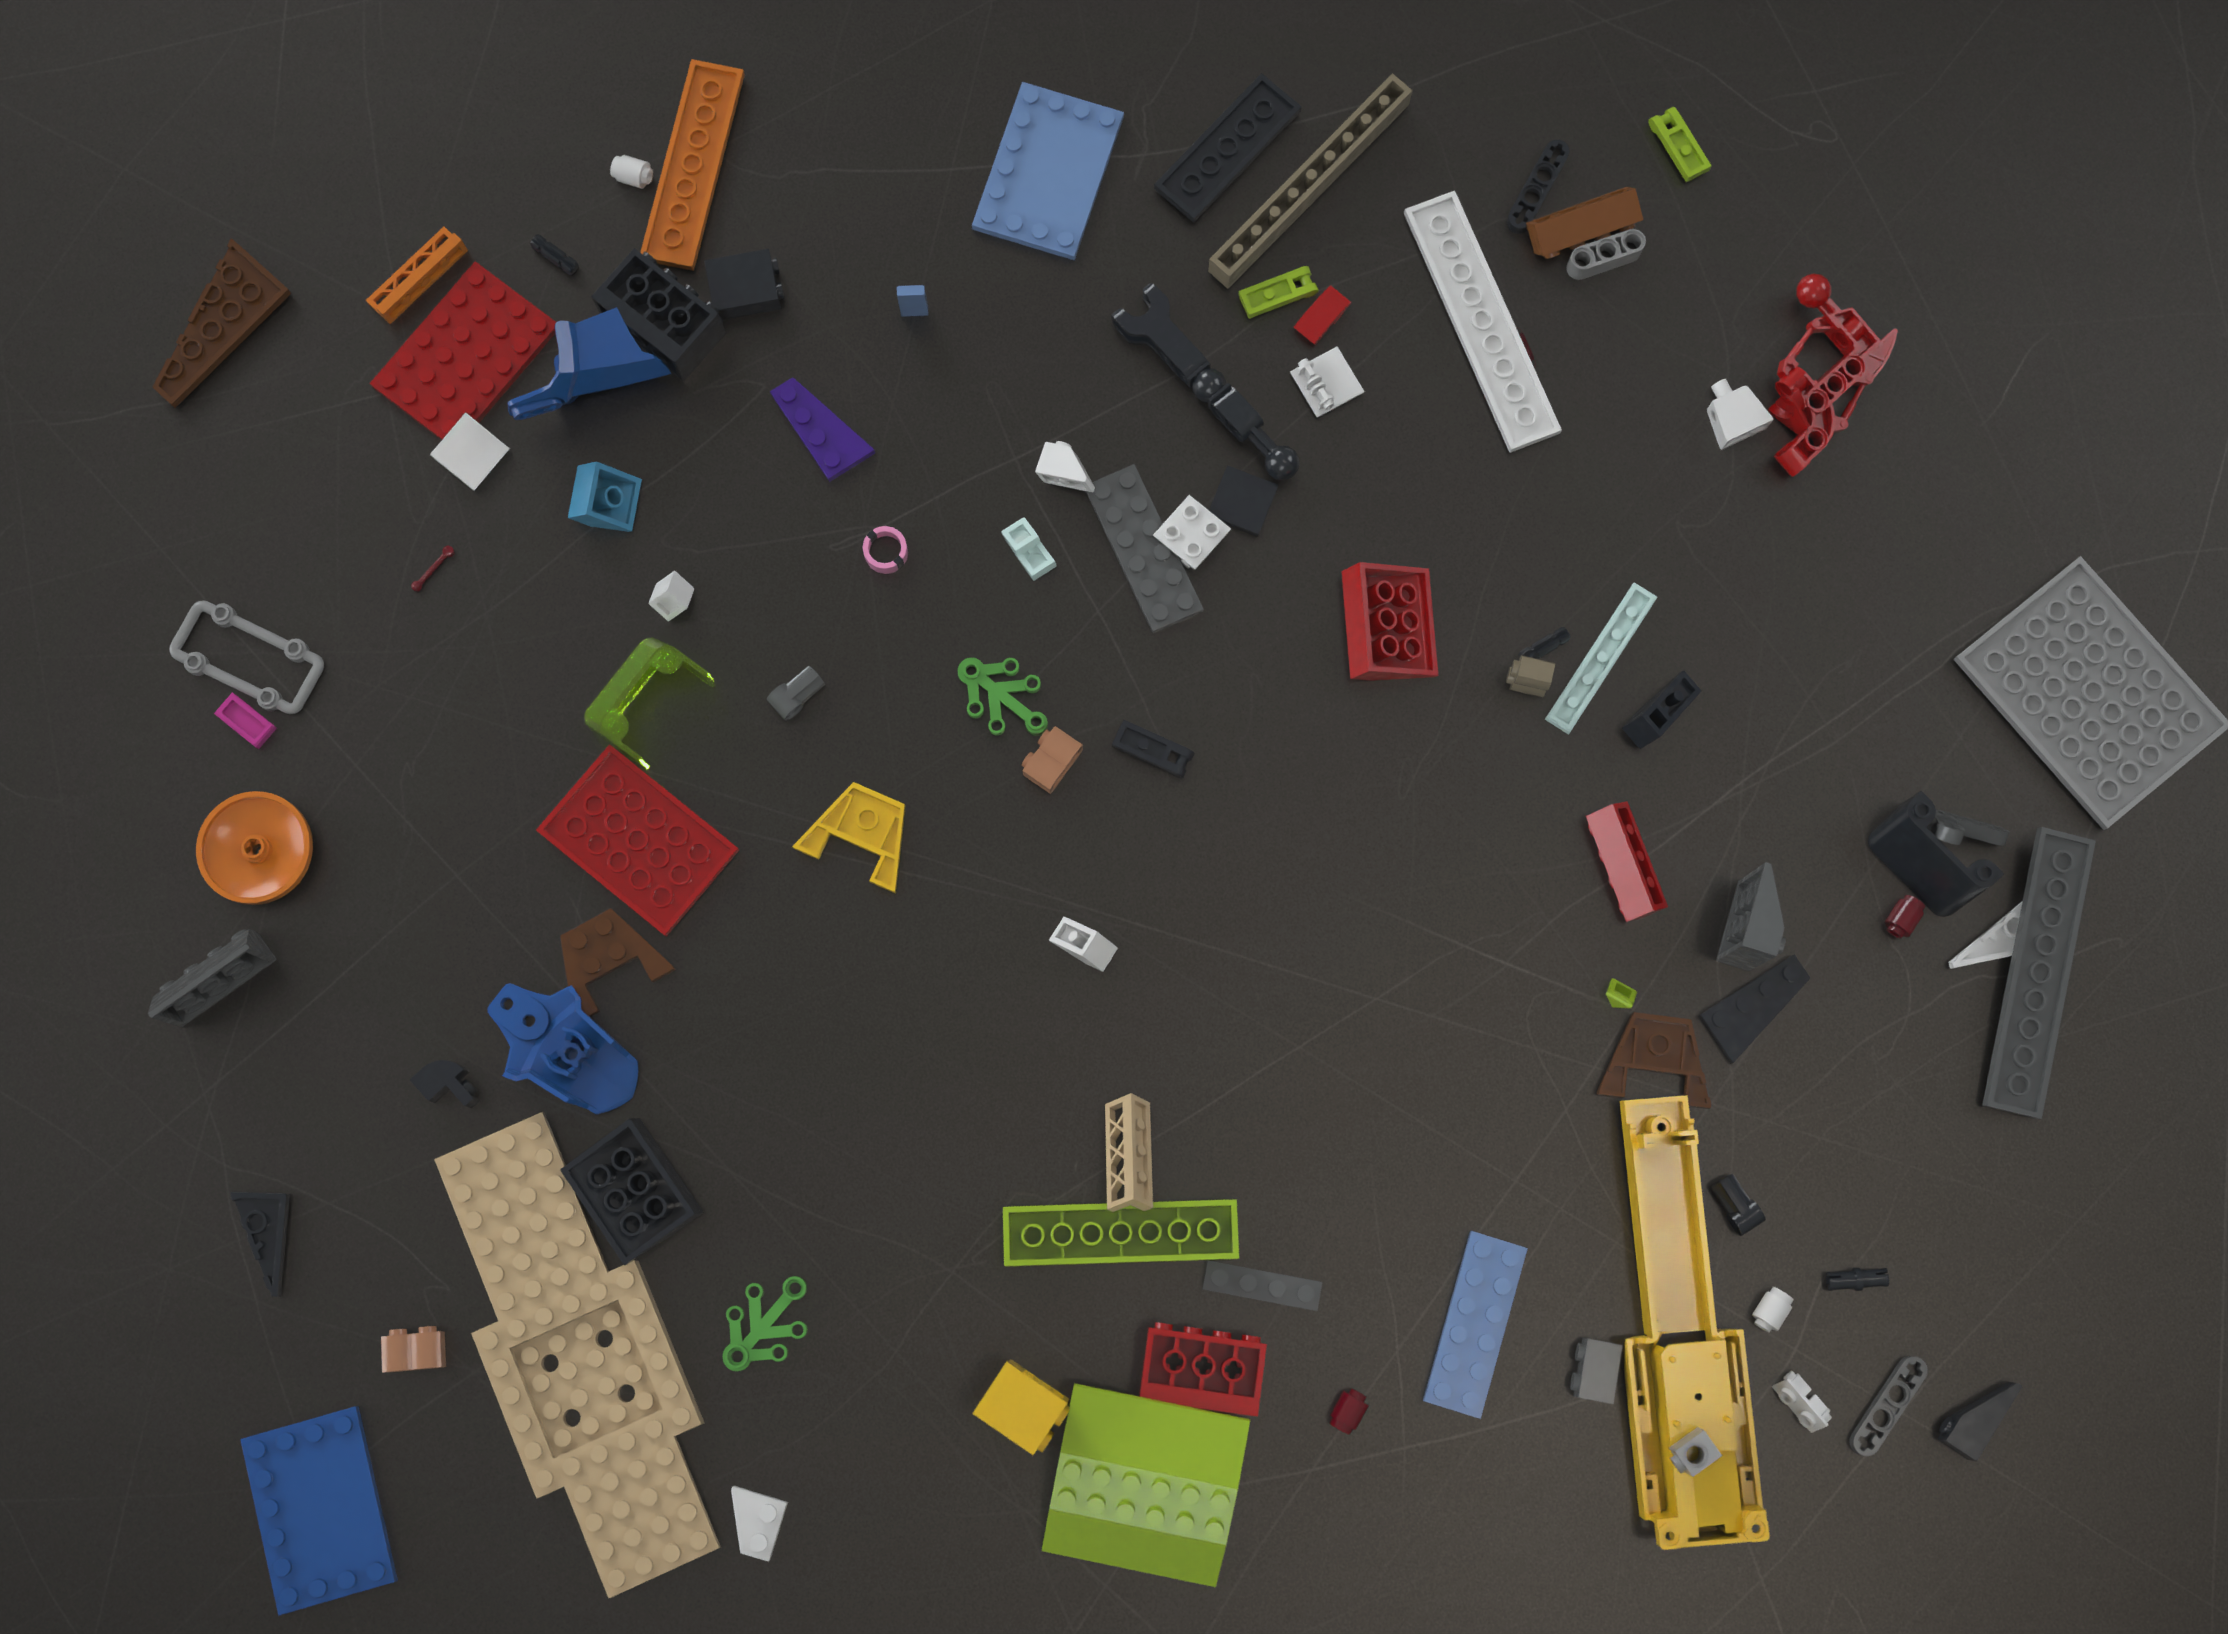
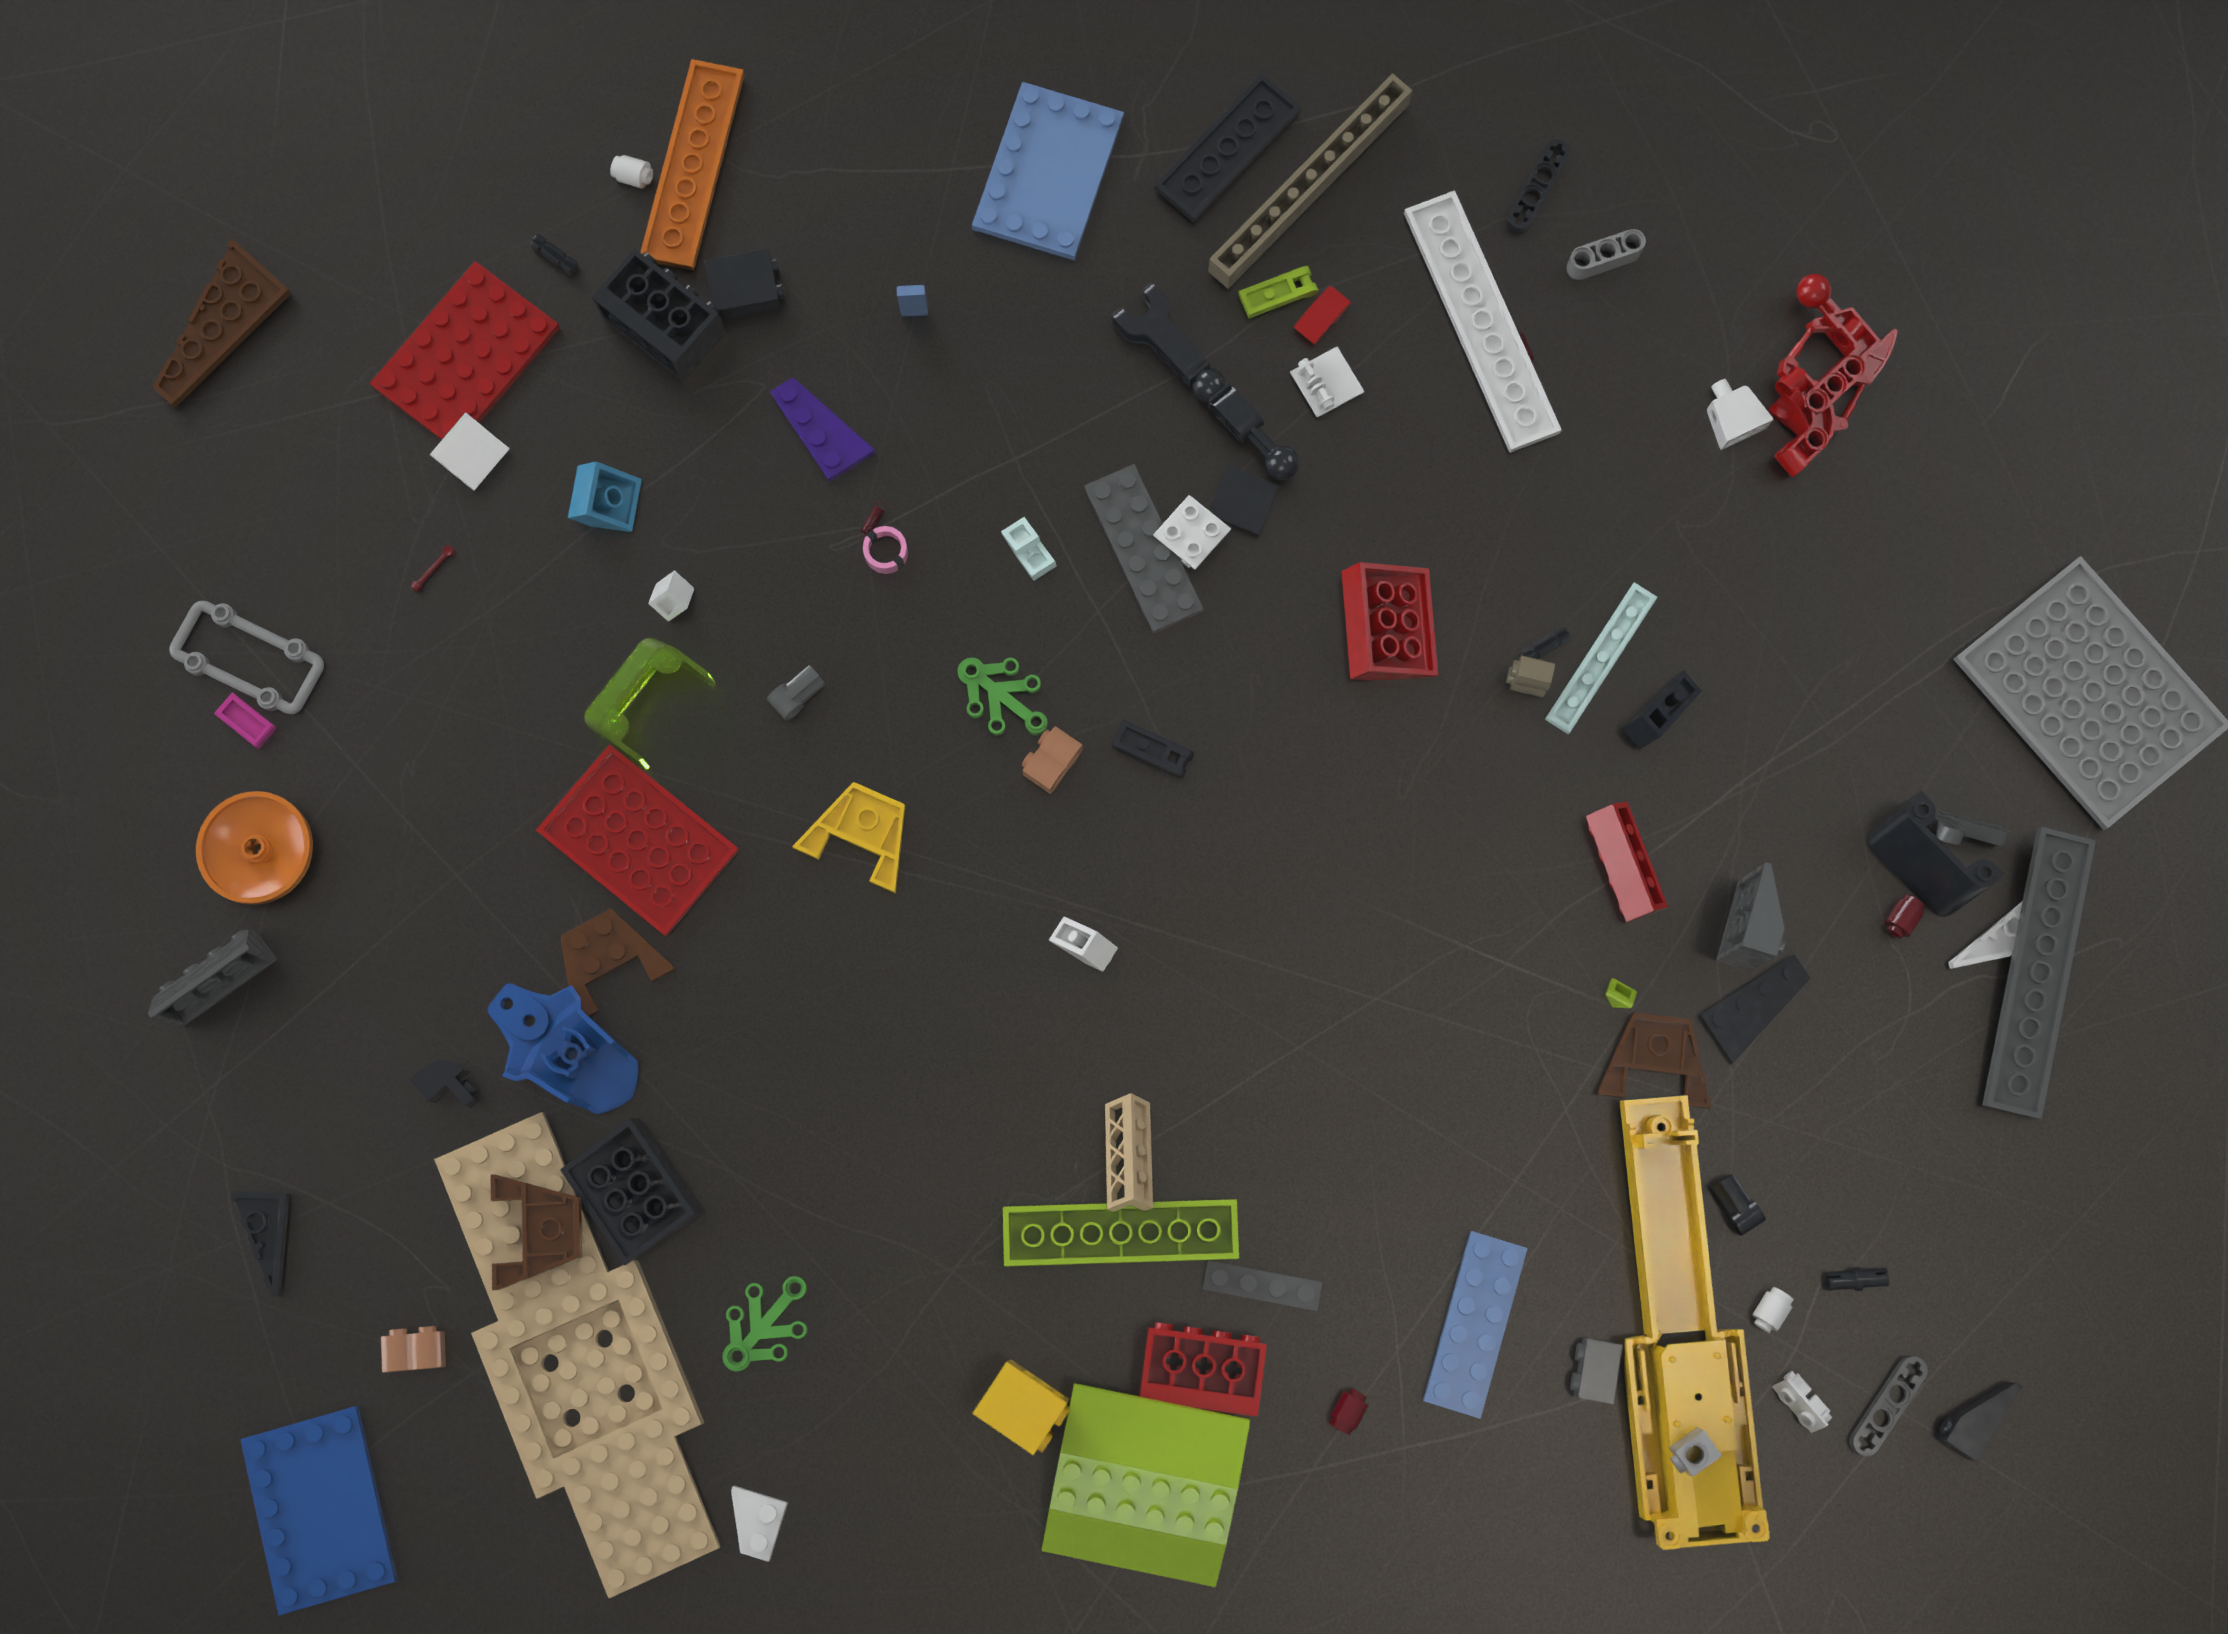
(420, 278): orange fence -> none
(548, 1230): none -> reddish brown wing
(591, 359): blue piece -> none
(872, 520): none -> dark red piece
(1063, 467): white slope -> none
(1585, 221): dark orange brick -> none
(1680, 144): lime plate -> none

